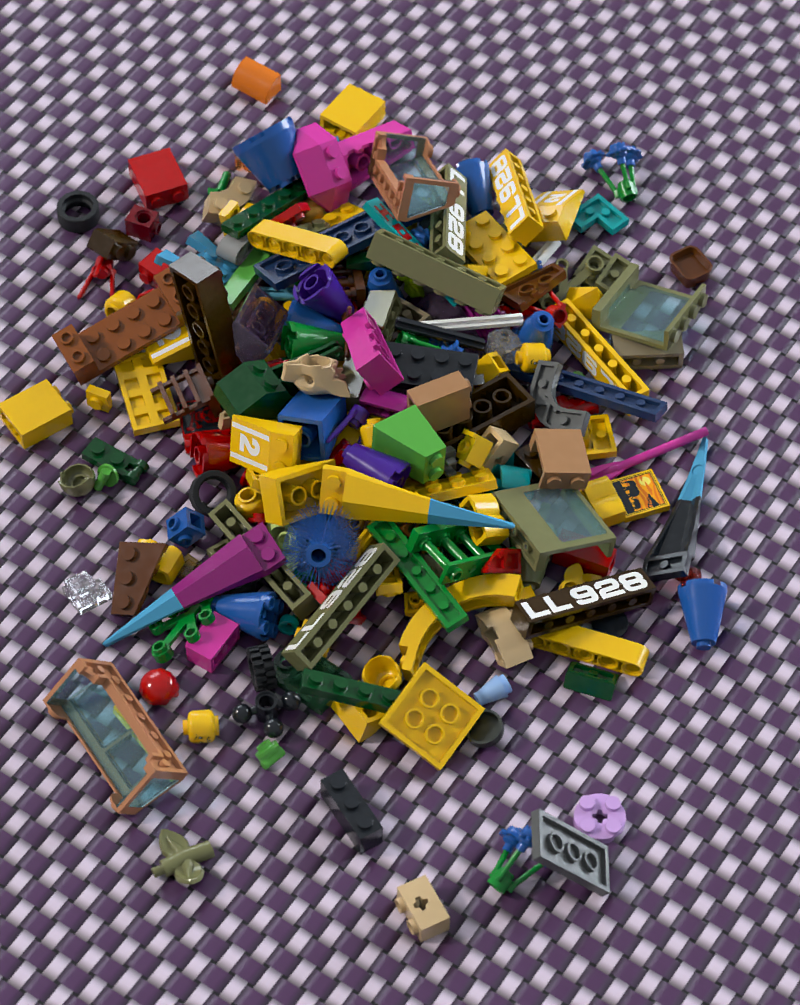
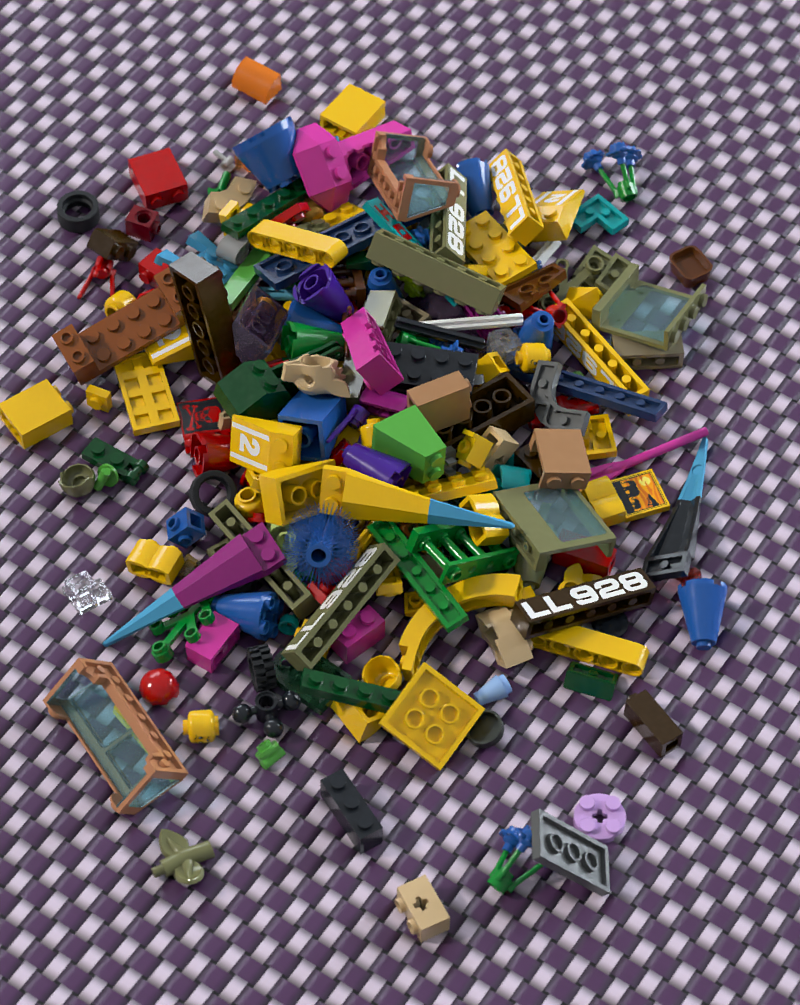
(134, 571): reddish brown wing -> none
(202, 390): reddish brown plate -> none
(227, 162): none -> light grey hand
(359, 635): none -> dark pink brick
(504, 561): red tile -> none
(652, 723): none -> dark brown brick

